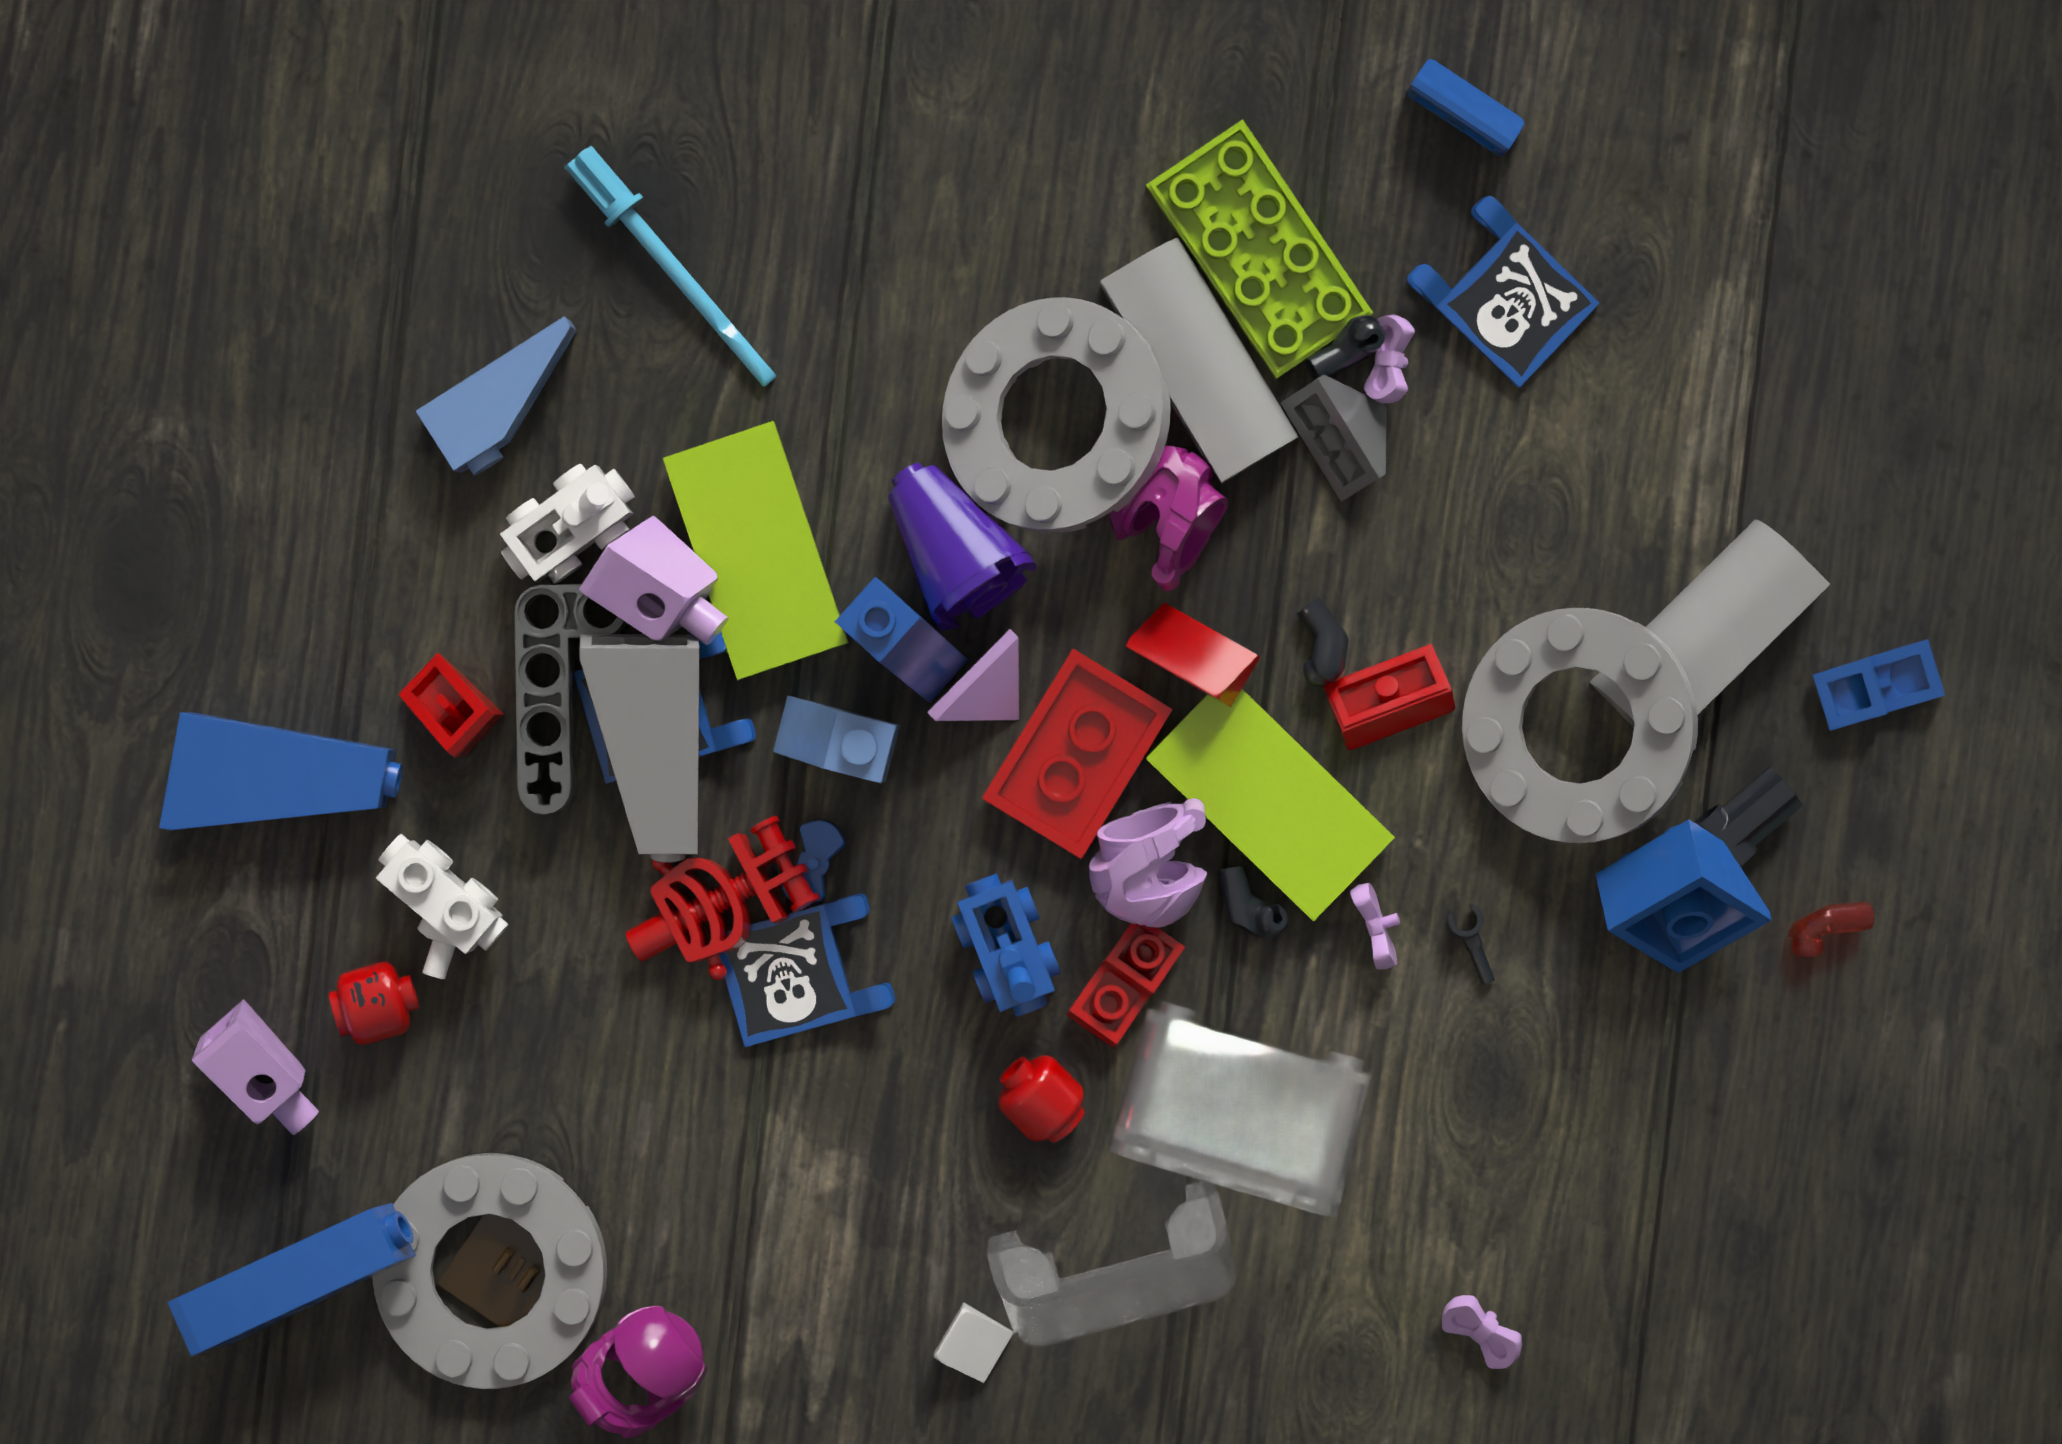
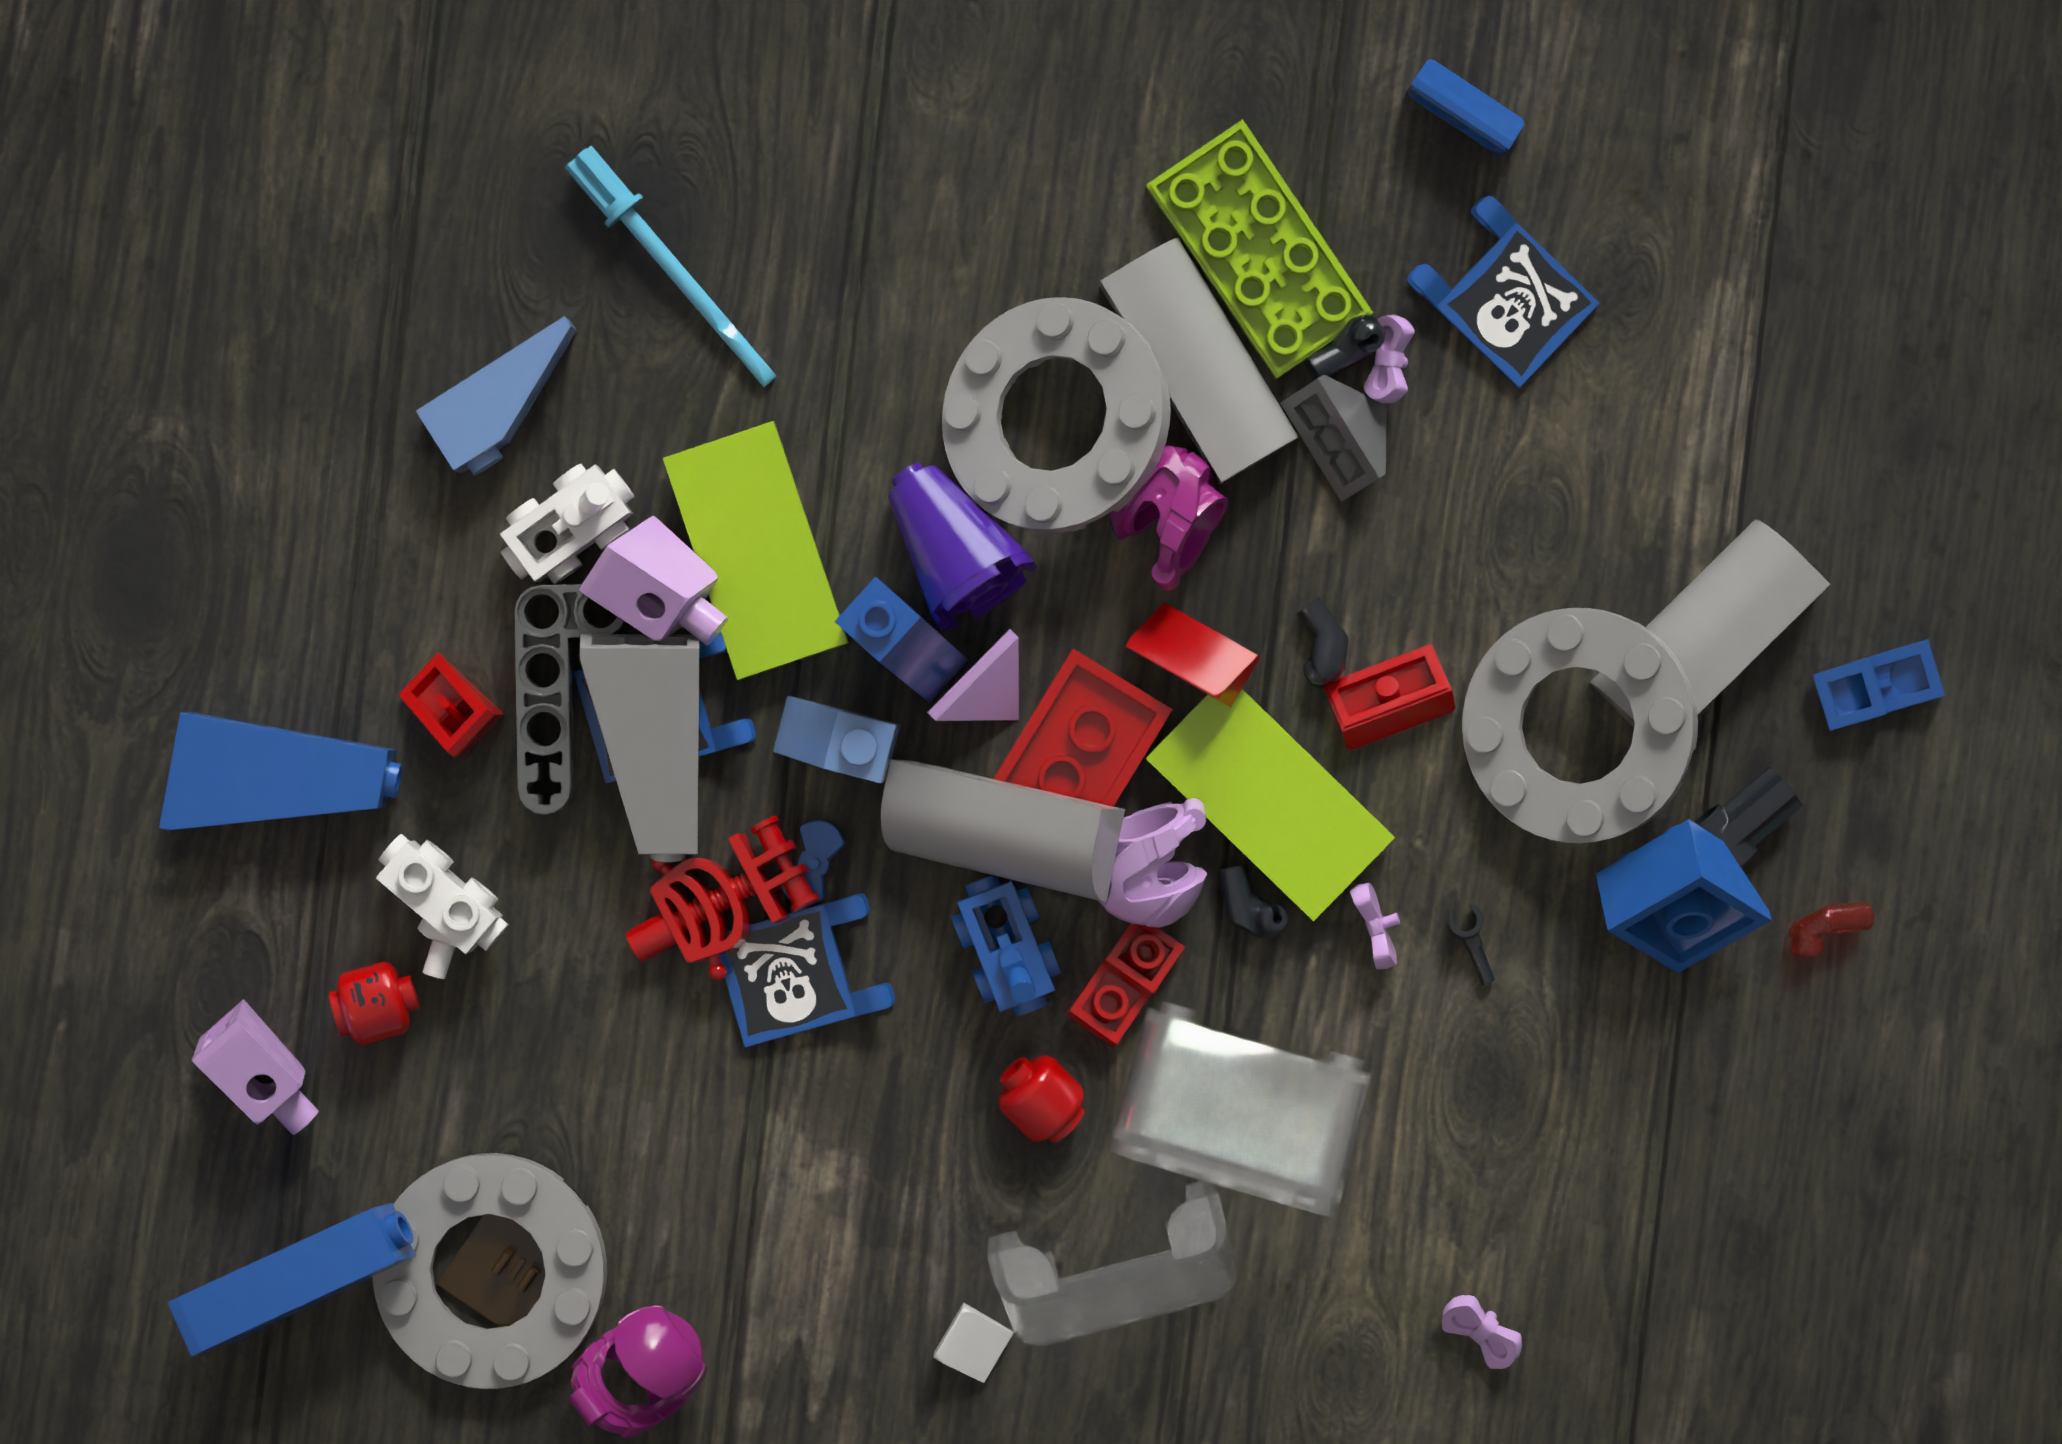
(1000, 828): none -> light grey brick

